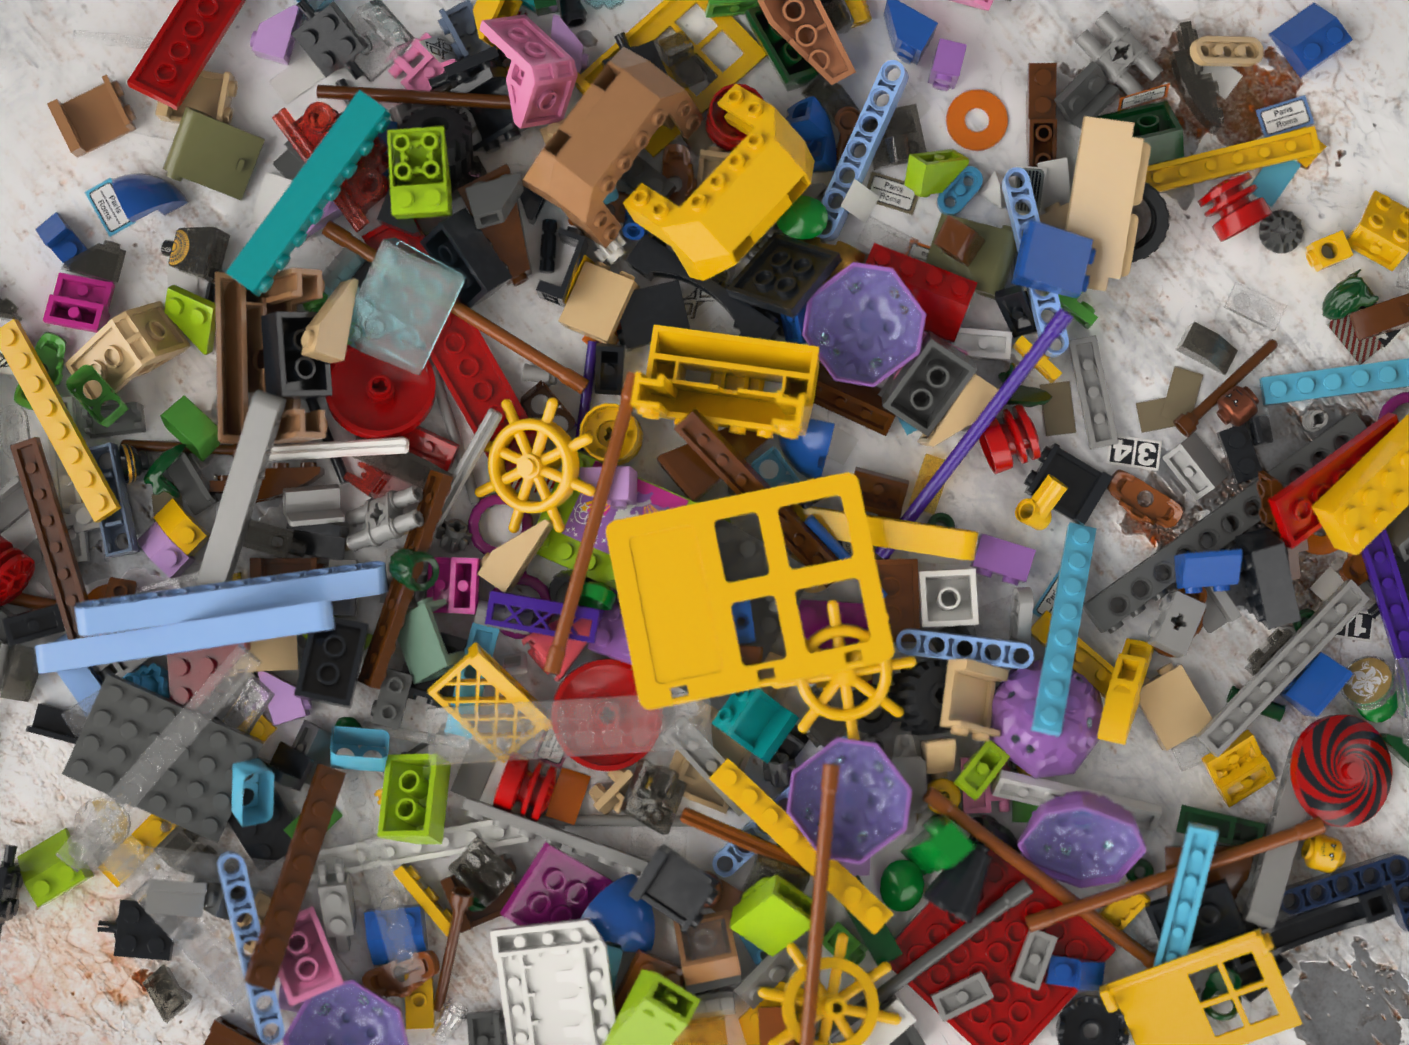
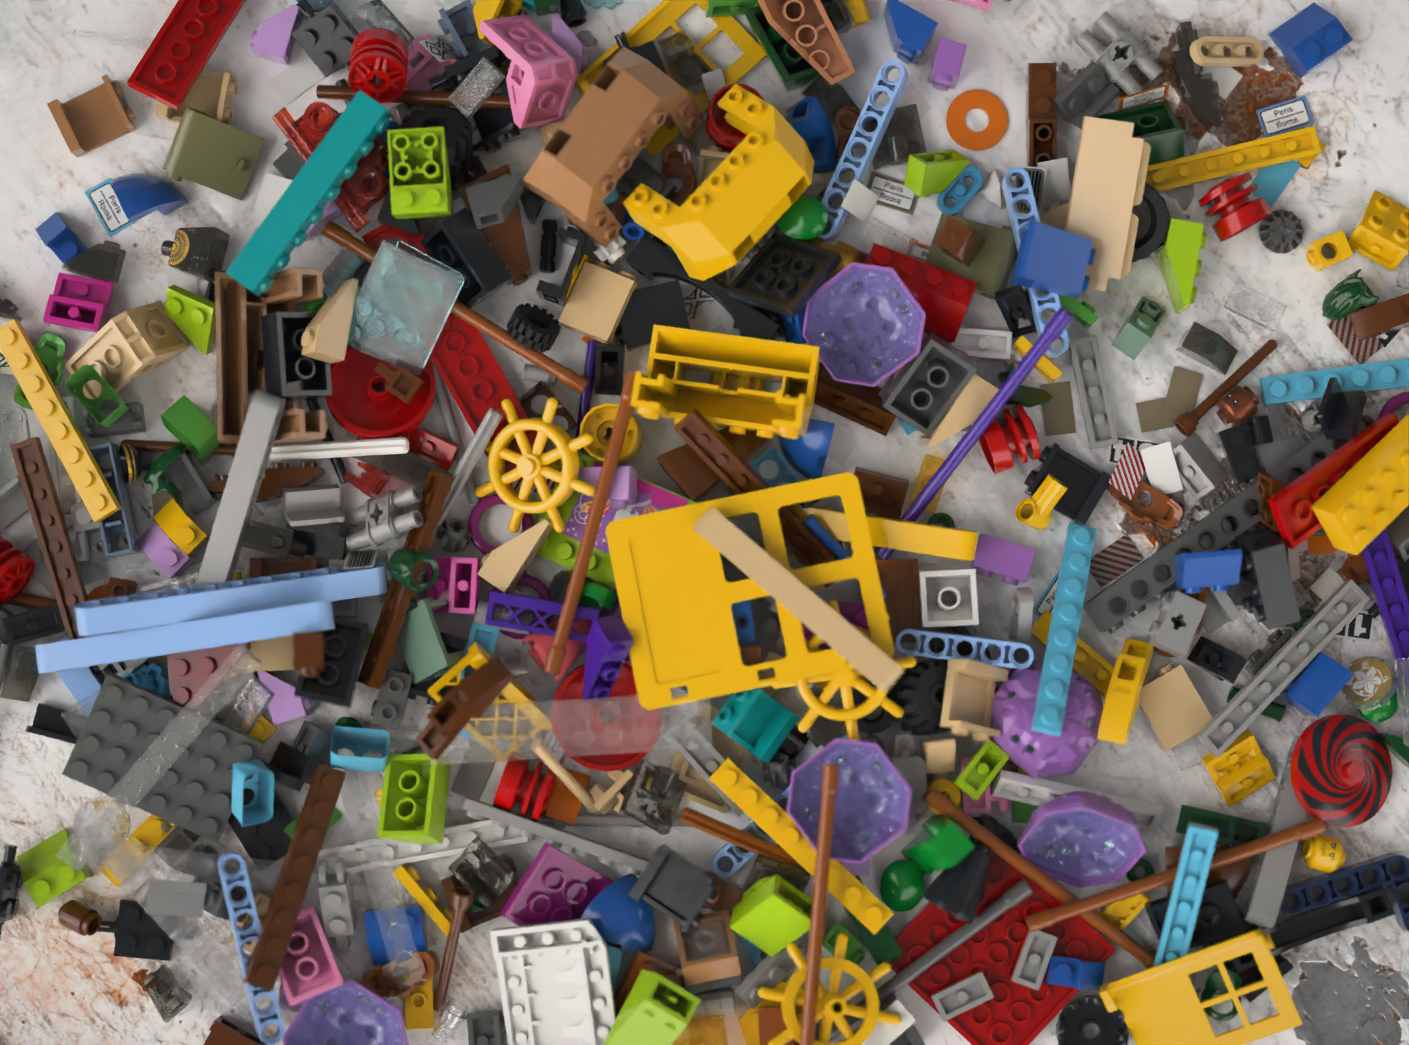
(79, 918): none -> reddish brown brick
(309, 654): none -> reddish brown brick
(360, 559): none -> sticker
(378, 64): none -> red wheel
(401, 383): none -> reddish brown plate
(466, 700): none -> reddish brown slope
(476, 87): none -> clear plate
(533, 327): none -> black tyre
(563, 775): none -> tan bar
(605, 655): none -> dark purple slope
(713, 82): none -> white sticker
(798, 599): none -> tan beam
(1114, 560): none -> clear smoke sticker
(1128, 471): none -> sticker
(1138, 328): none -> sand green slope
(1162, 468): none -> white sticker
(1180, 261): none -> lime slope
(1217, 660): none -> black slope
(1340, 411): none -> black panel

